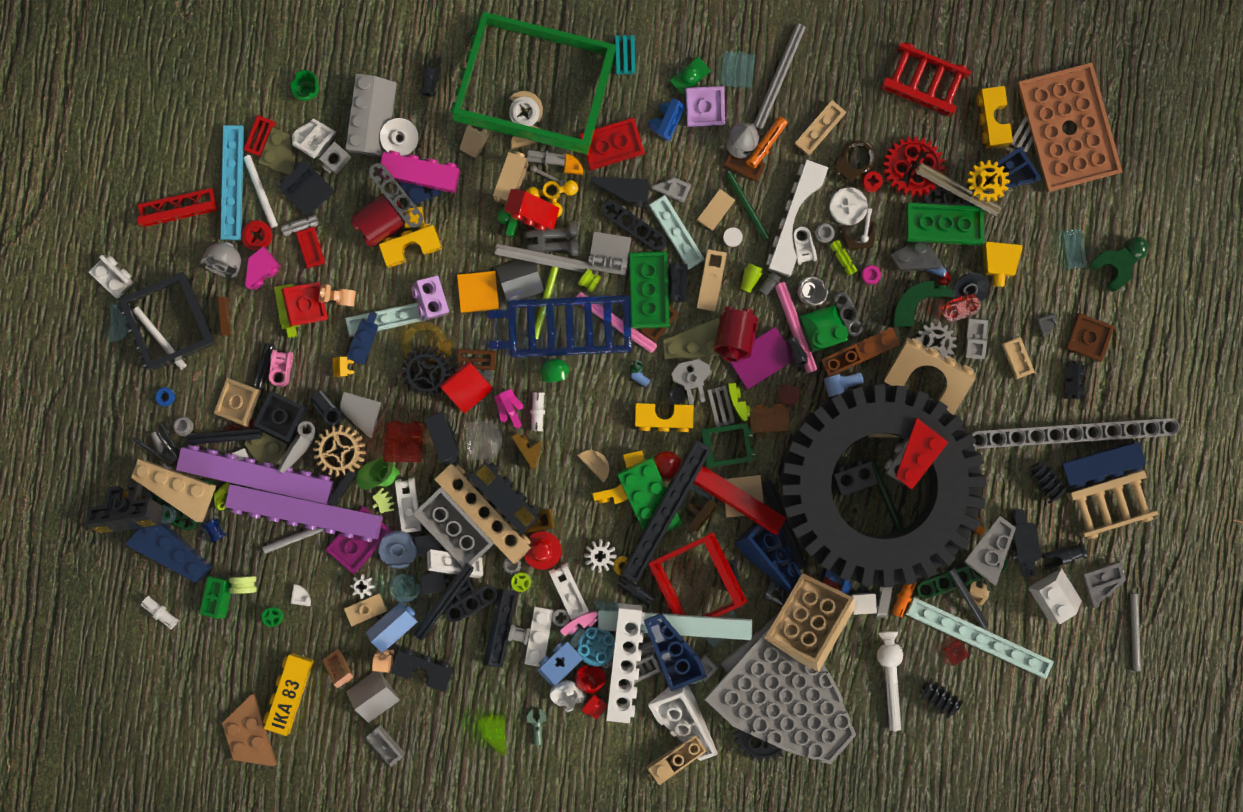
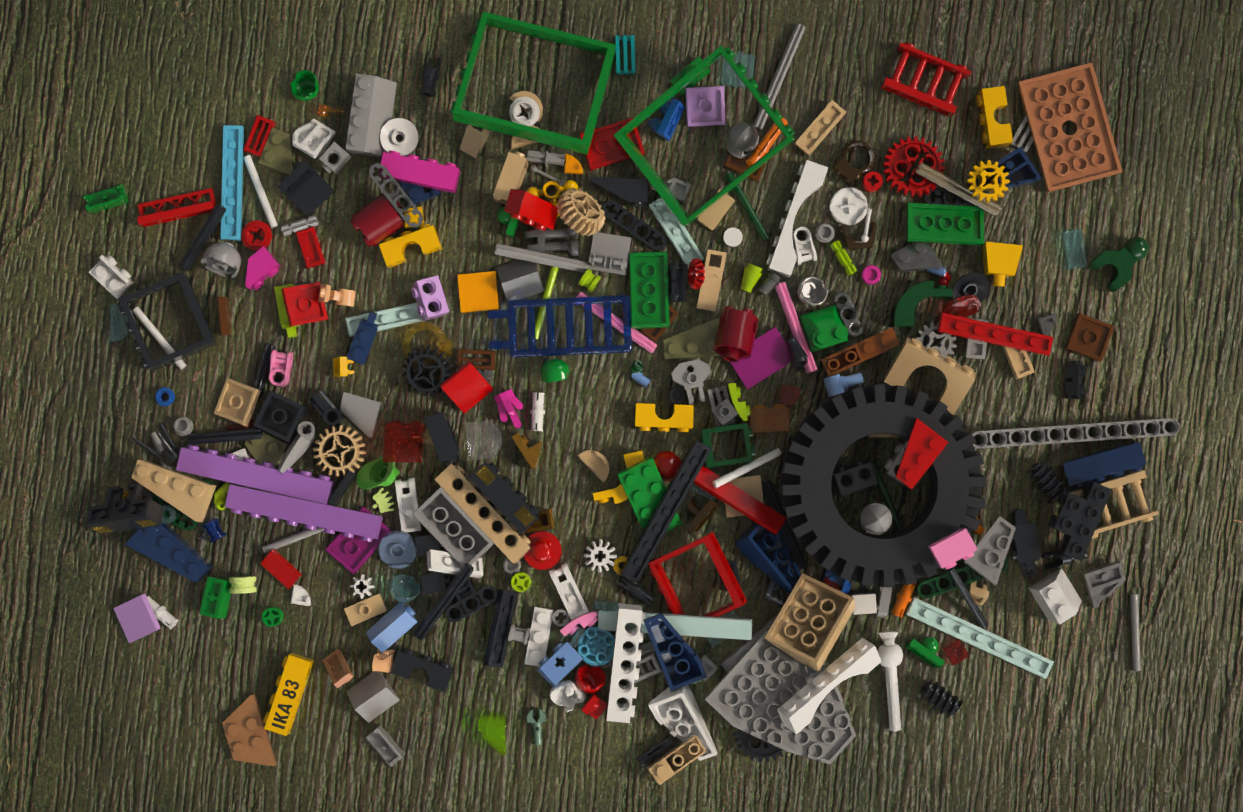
(106, 199): none -> green hinge
(137, 618): none -> lavender tile
(202, 237): none -> black axle
(281, 569): none -> red tile
(324, 109): none -> clear orange hand
(580, 212): none -> tan gear
(649, 172): none -> green door
(663, 746): none -> black pin
(696, 274): none -> red gear
(724, 412): none -> dark grey brick
(746, 468): none -> white bar
(801, 707): none -> white arch
(876, 518): none -> light grey helmet
(926, 651): none -> green tile
(952, 548): none -> bright pink brick
(995, 334): none -> red tile
(1079, 518): none -> black piece

